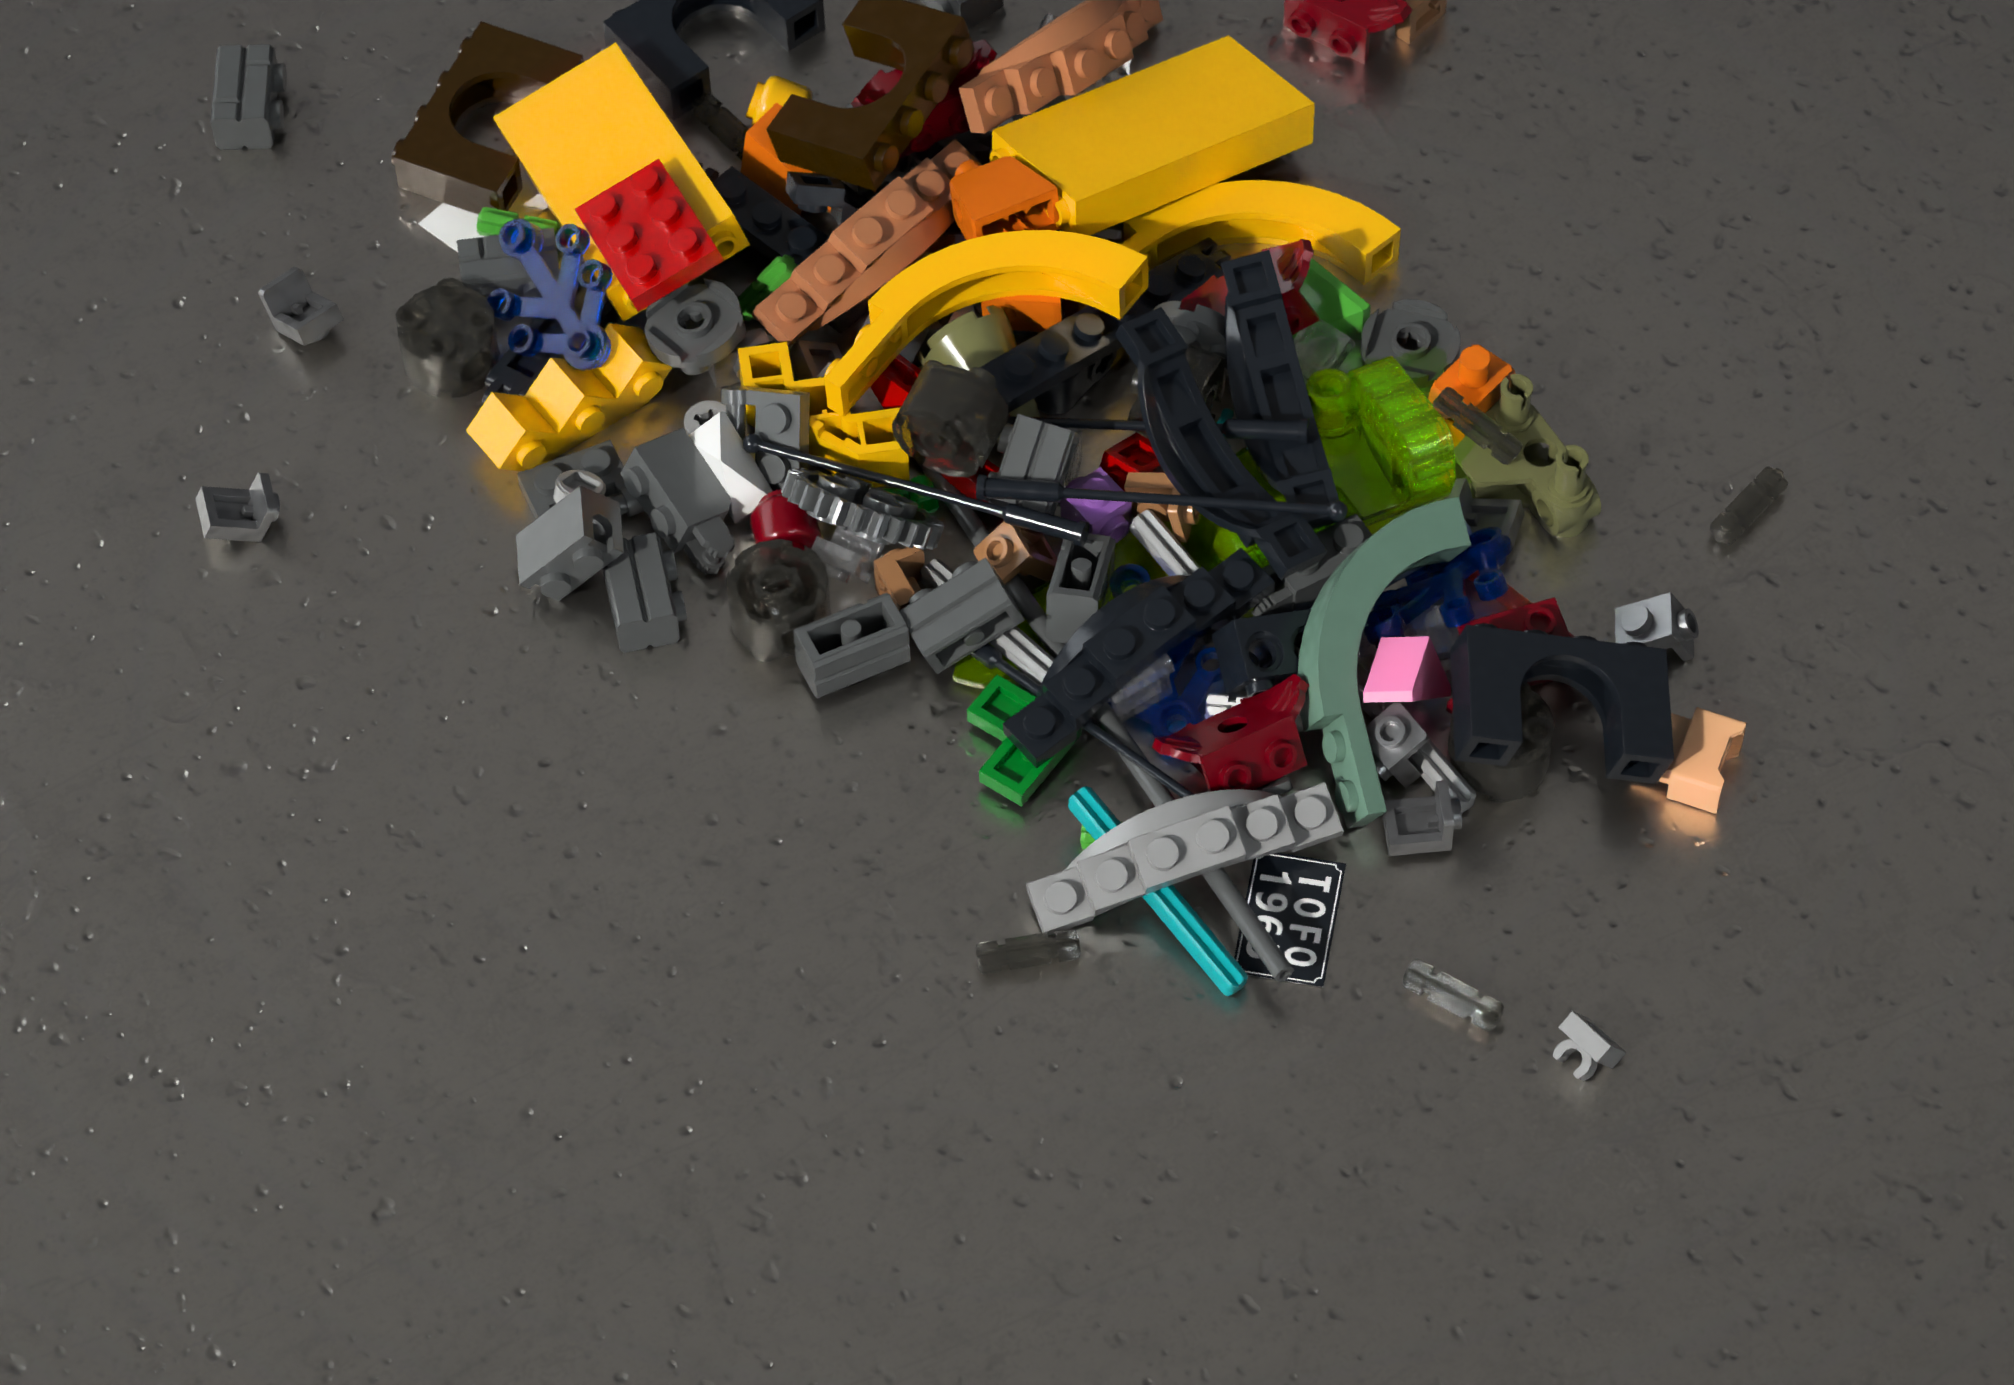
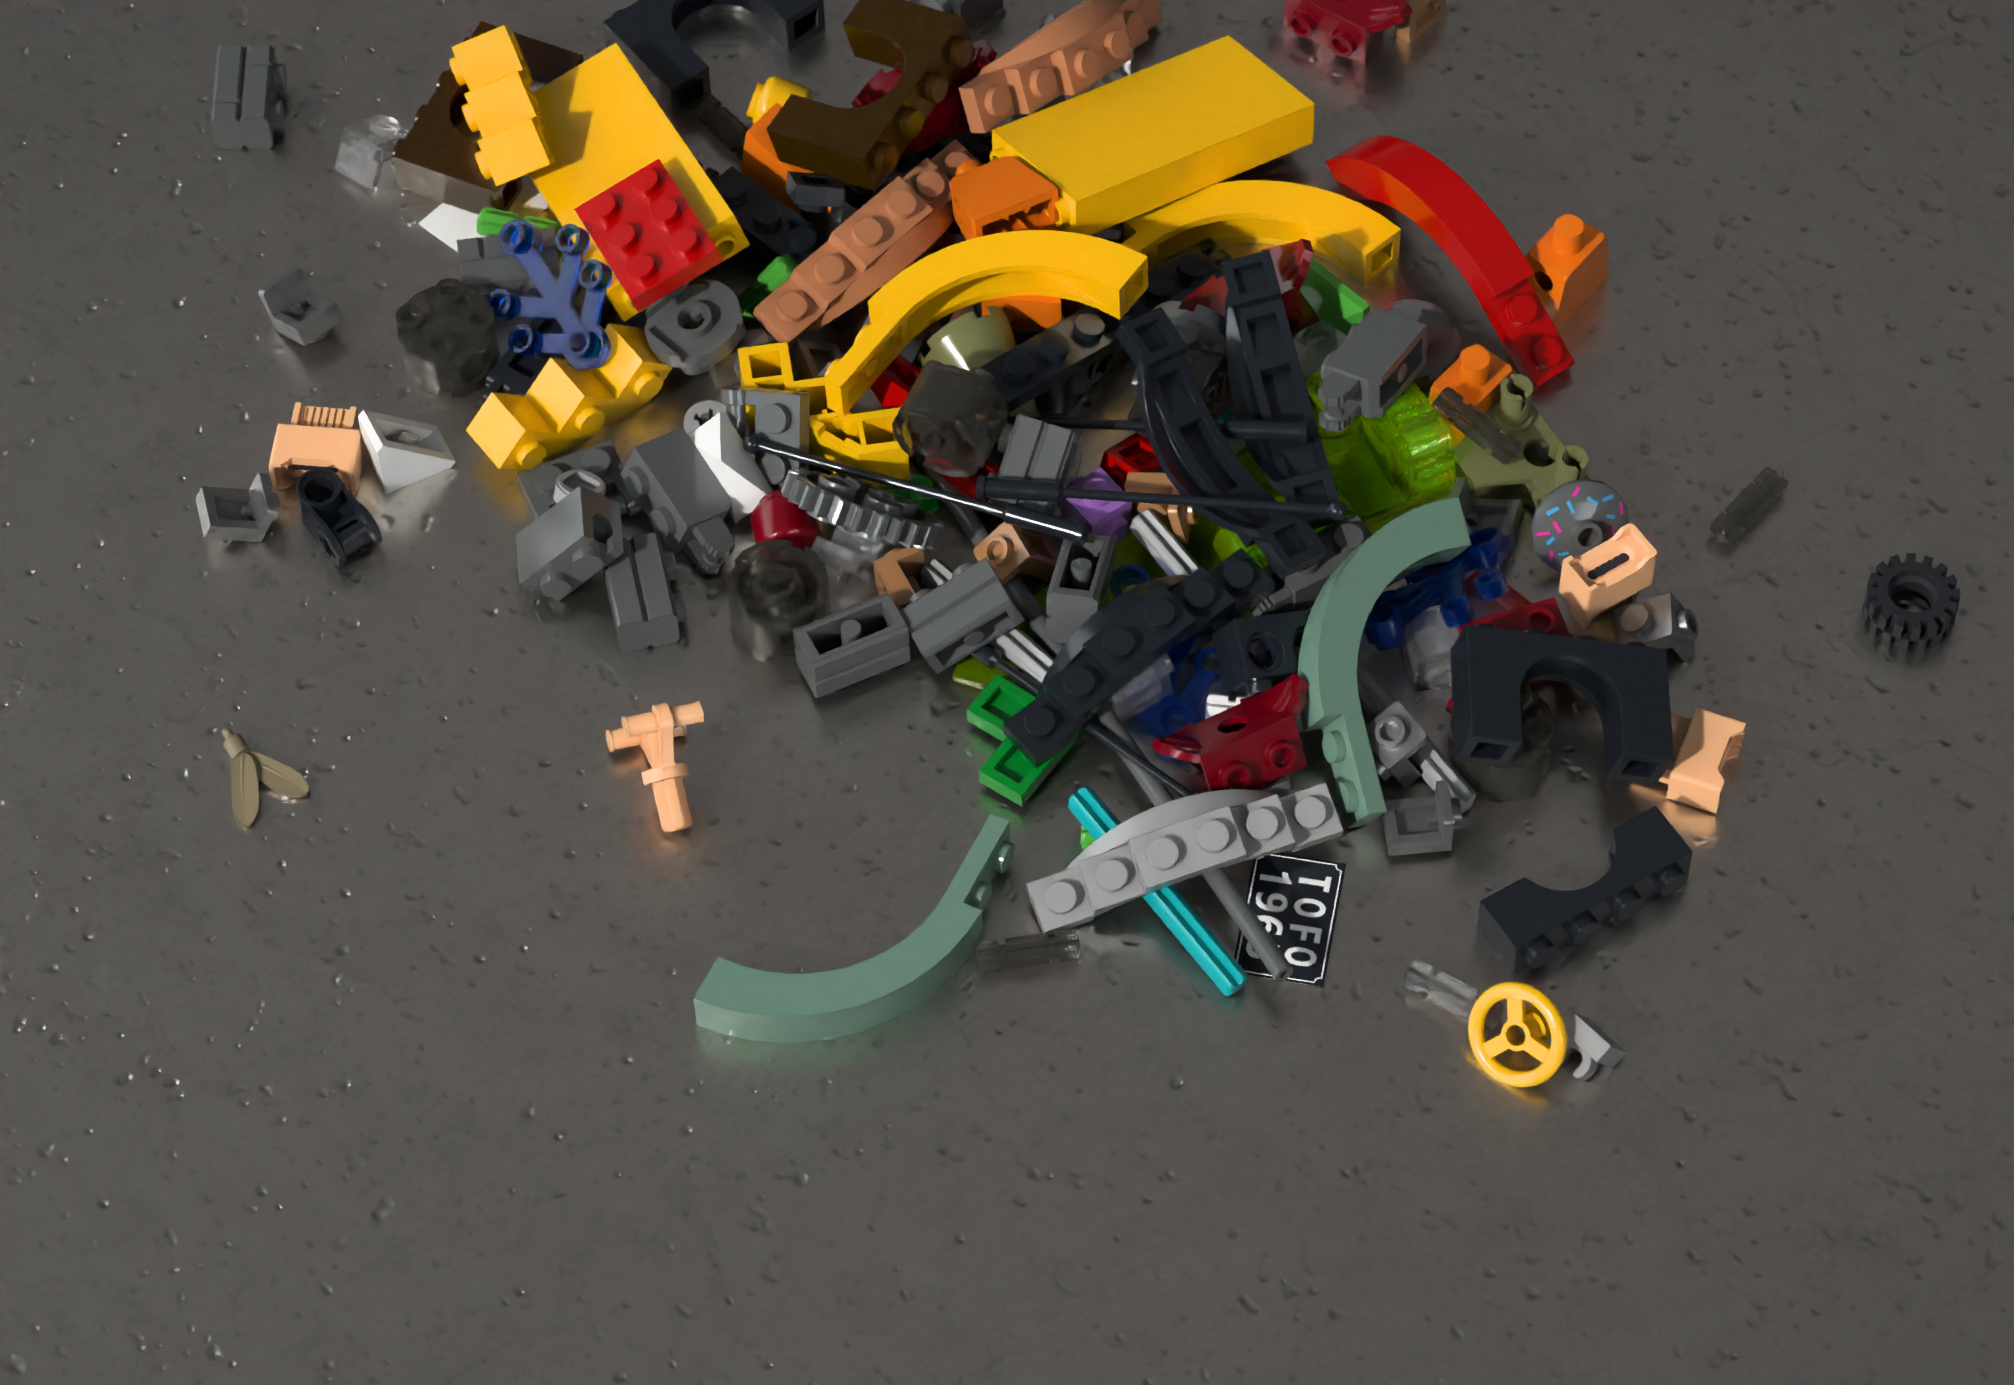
(253, 768): none -> dark tan piece
(318, 440): none -> light nougat piece
(337, 523): none -> black piece
(367, 147): none -> clear bracket
(402, 449): none -> white slope
(501, 105): none -> yellow brick
(655, 735): none -> light nougat axle
(869, 993): none -> sand green arch
(1371, 368): none -> dark grey hinge
(1406, 671): bright pink slope -> none
(1469, 234): none -> red arch
(1533, 922): none -> black arch
(1537, 1021): none -> yellow piece
(1568, 512): none -> dark grey dish
(1573, 260): none -> orange torso
(1607, 575): none -> light nougat piece
(1915, 579): none -> black tyre

